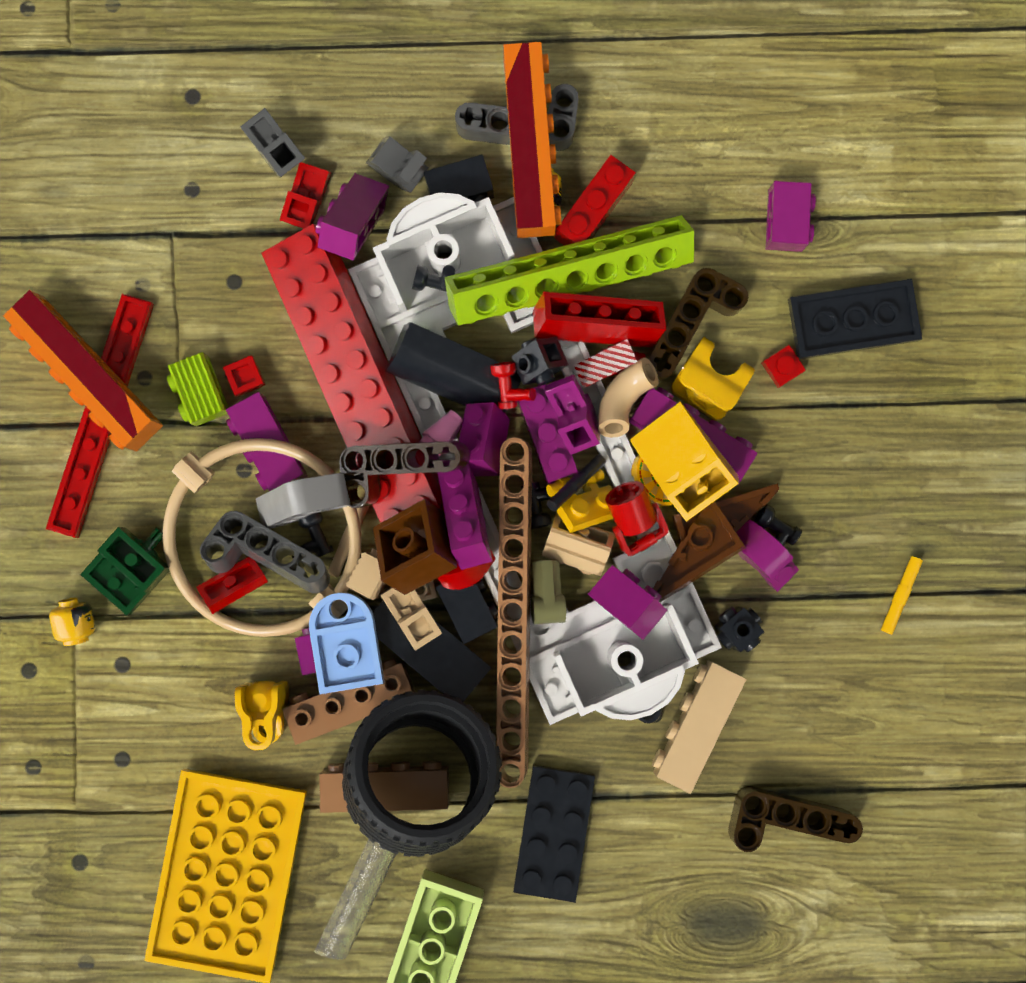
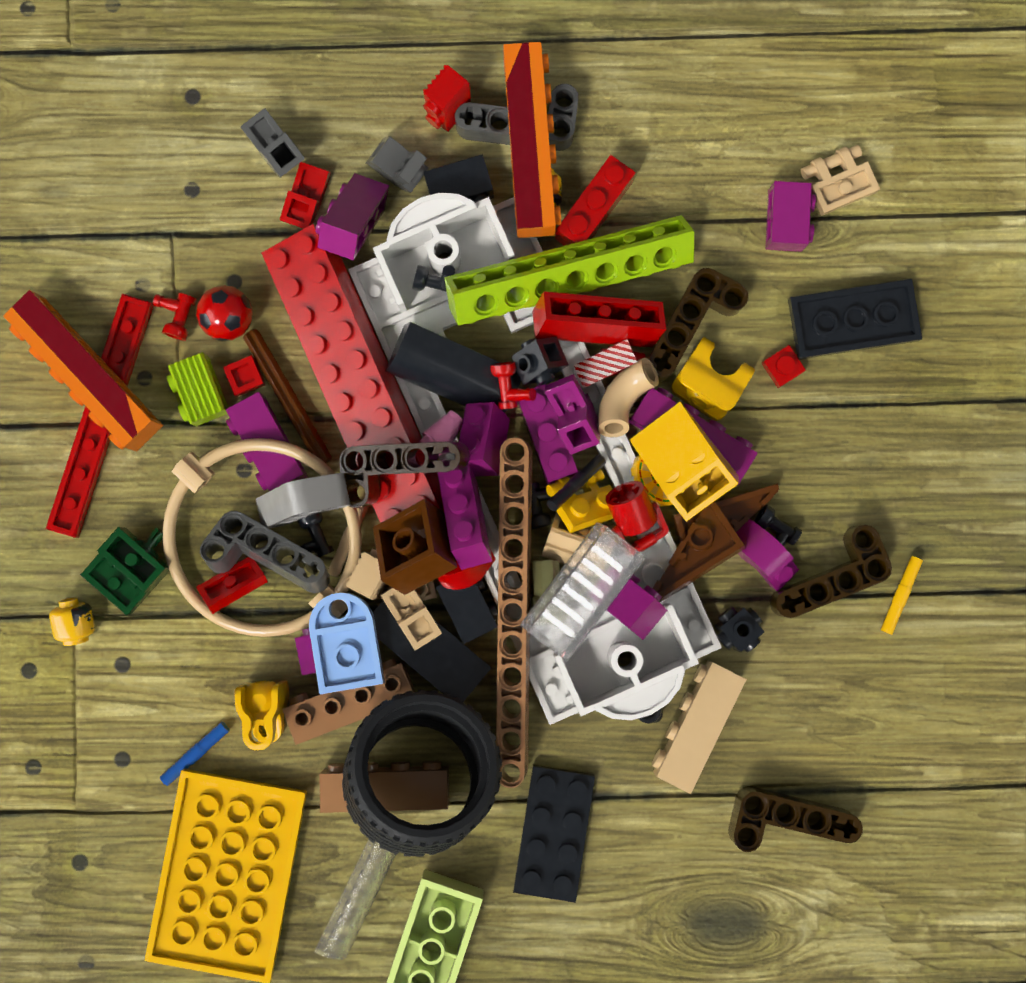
(181, 307): none -> red piece
(194, 753): none -> blue piece
(224, 313): none -> red piece
(286, 395): none -> reddish brown axle
(445, 97): none -> red brick
(582, 591): none -> clear brick
(829, 579): none -> dark brown beam
(845, 187): none -> tan plate

